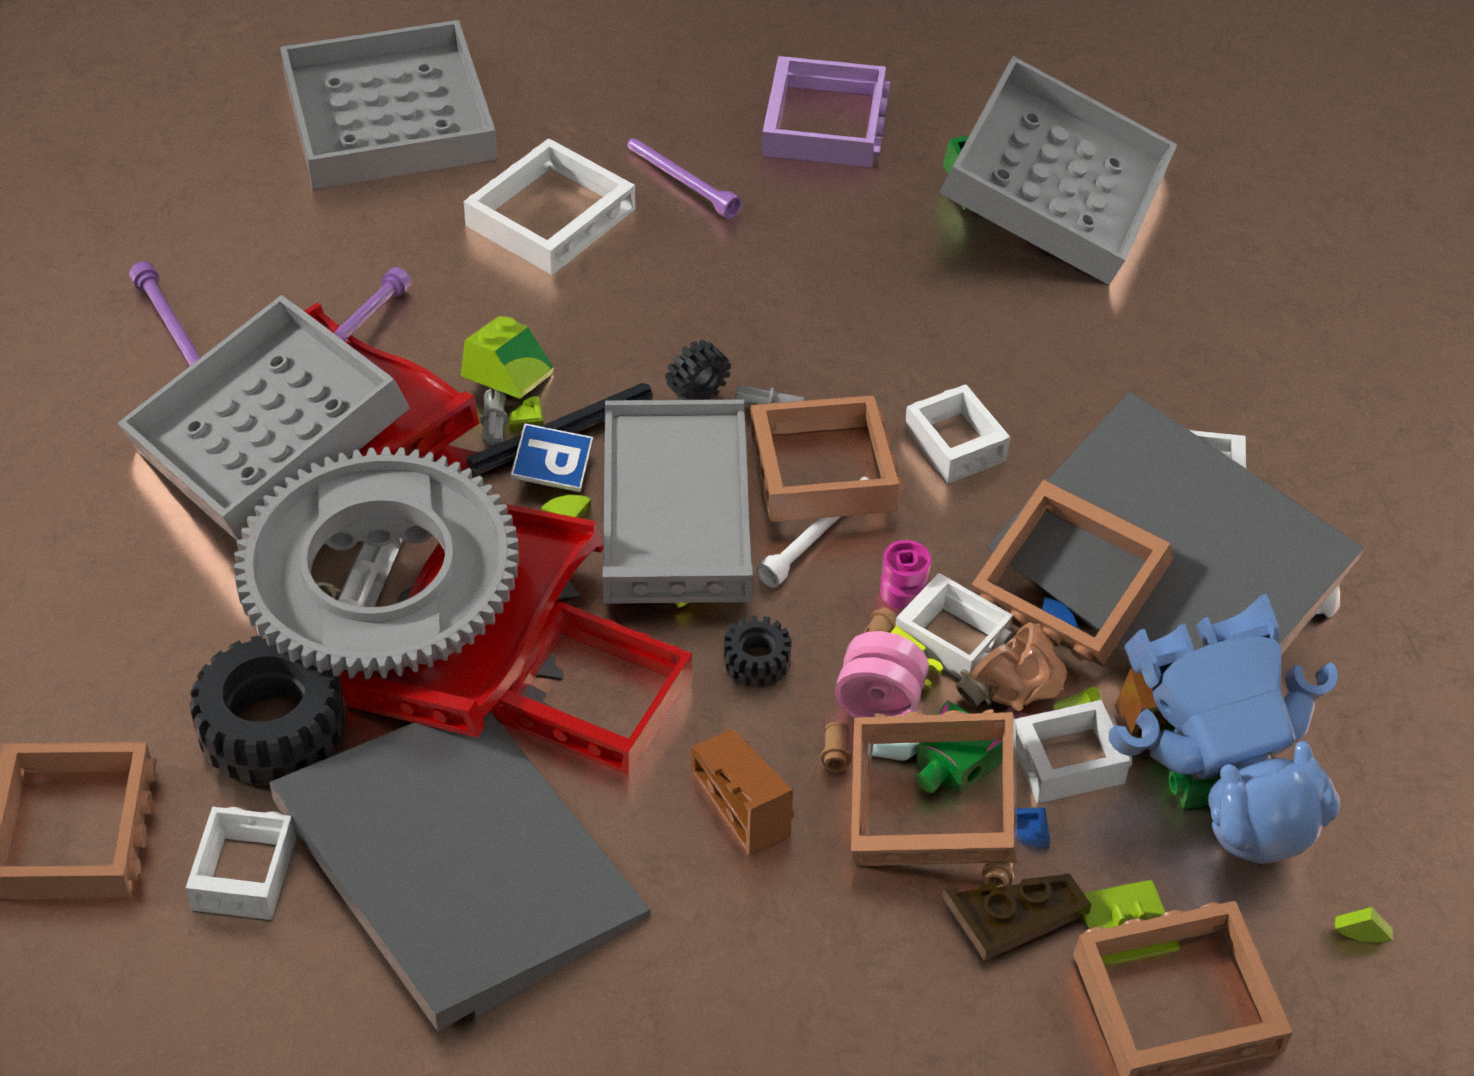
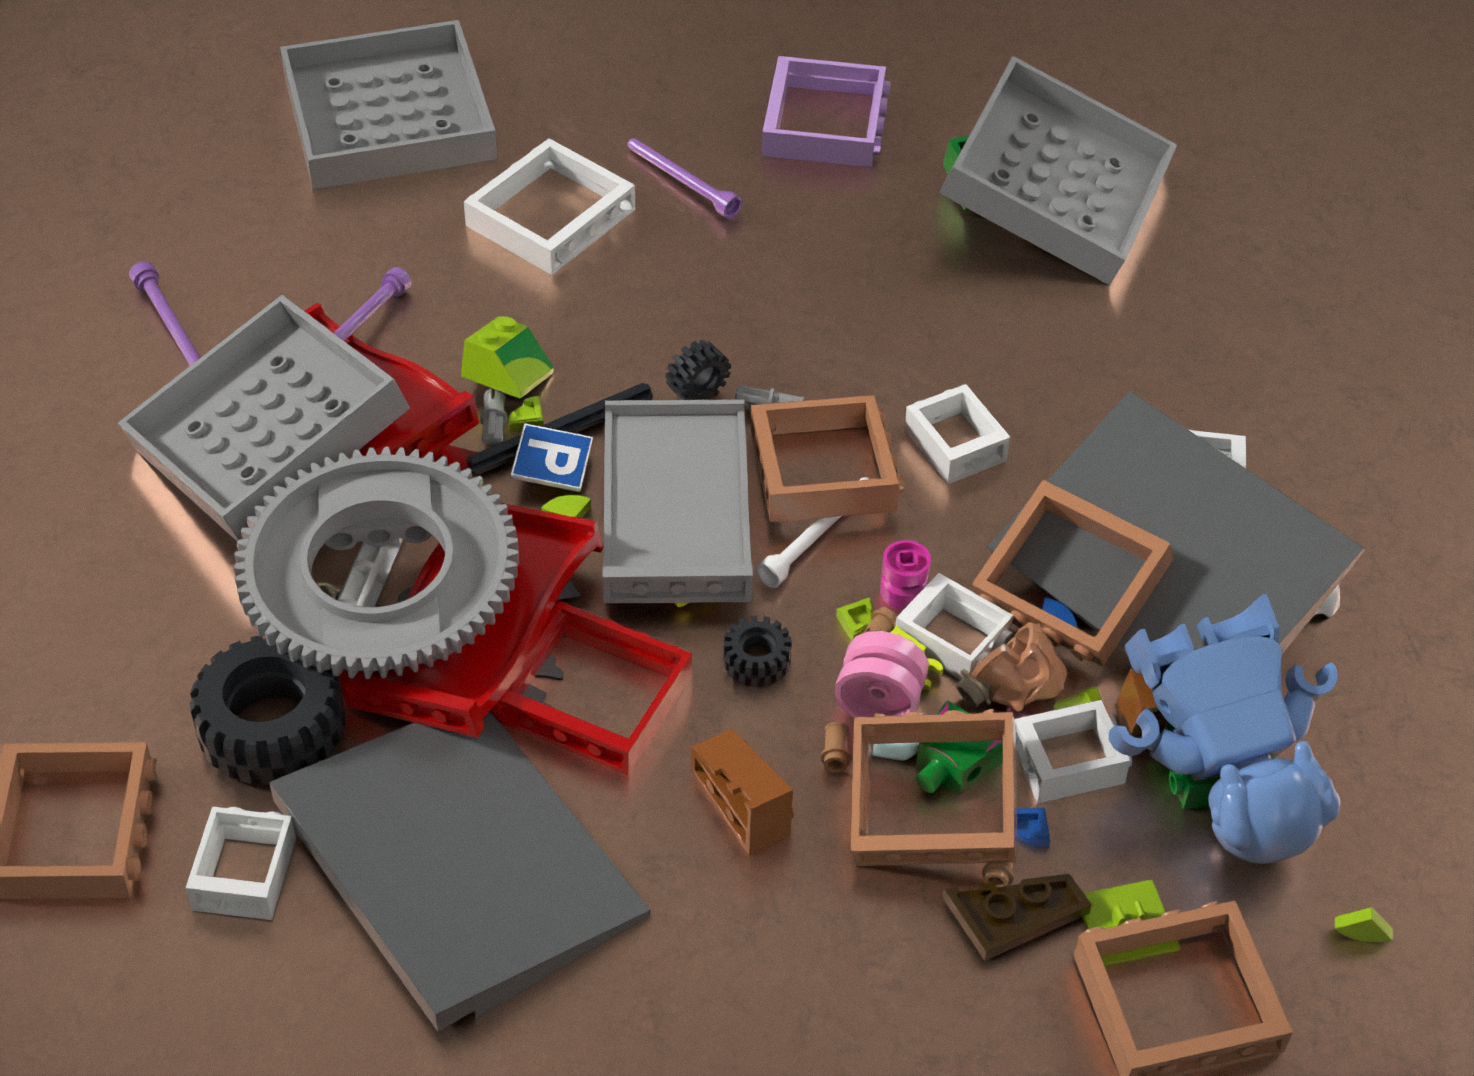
(855, 617): none -> lime tile

